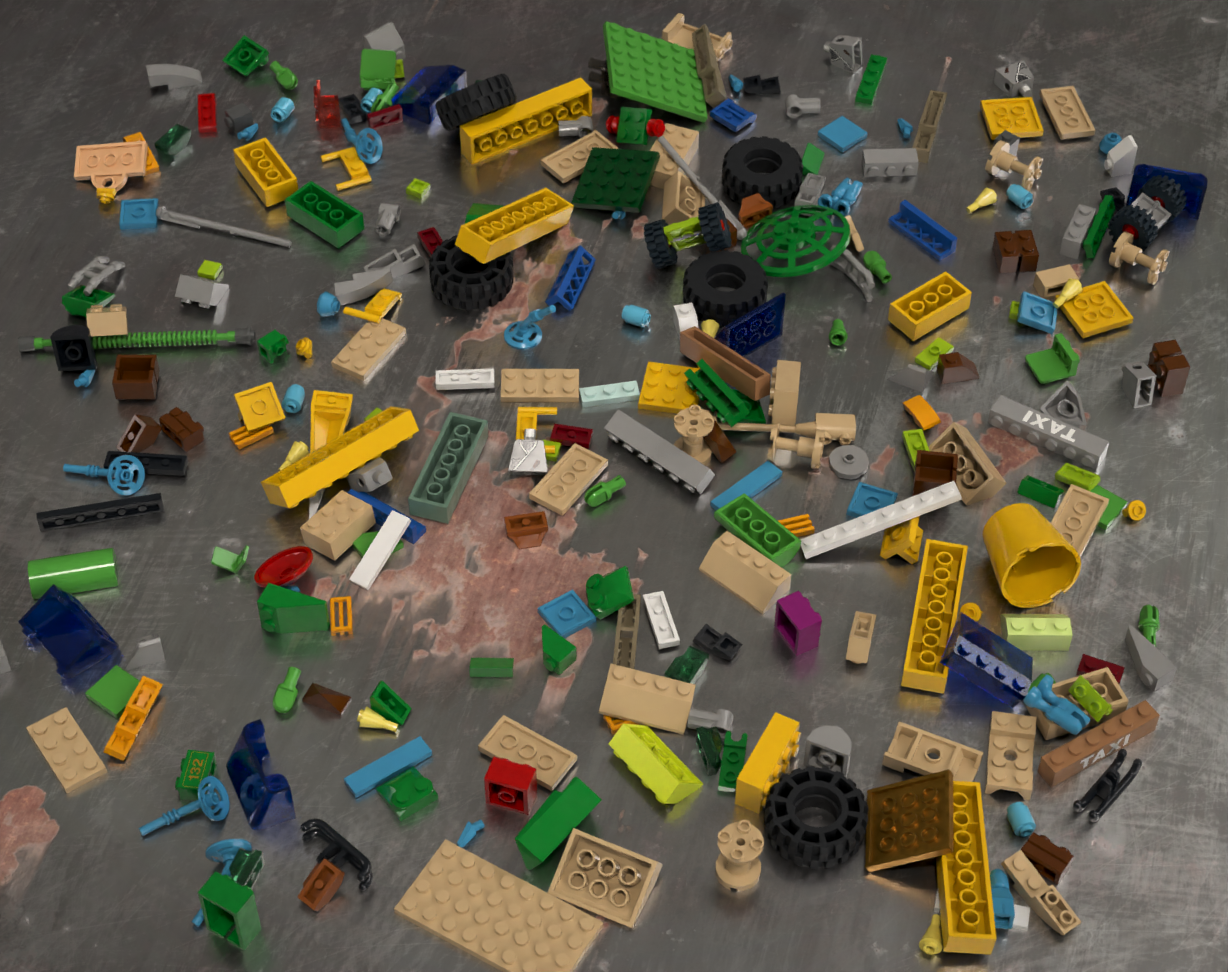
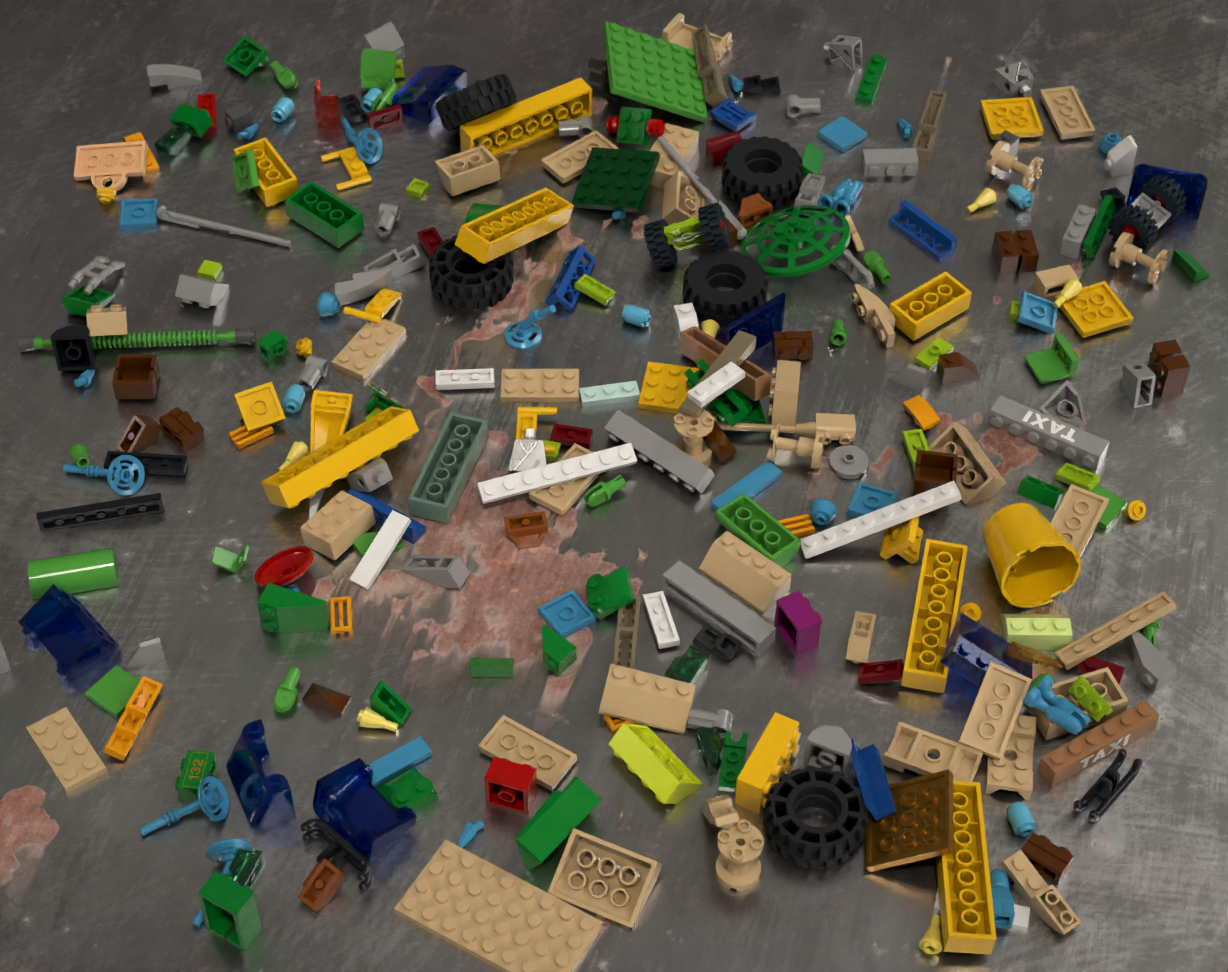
(80, 455): none -> bright green cone
(192, 118): none -> green brick
(245, 171): none -> bright green tile
(313, 370): none -> light grey piece
(359, 810): none -> clear blue windscreen
(376, 398): none -> green shield
(440, 570): none -> light grey slope
(468, 170): none -> tan slope
(556, 473): none -> white plate
(595, 289): none -> lime plate
(716, 384): none -> white plate
(718, 146): none -> dark red brick
(719, 607): none -> light grey brick
(720, 811): none -> tan slope
(736, 351): none -> dark tan slope
(792, 345): none -> reddish brown brick
(823, 511): none -> dark azure cone
(872, 780): none -> blue fence
(875, 312): none -> tan slope
(880, 671): none -> dark red plate
(995, 710): none -> tan plate
(1030, 655): none -> clear orange piece
(1115, 630): none -> tan tile
(1189, 265): none -> green slope

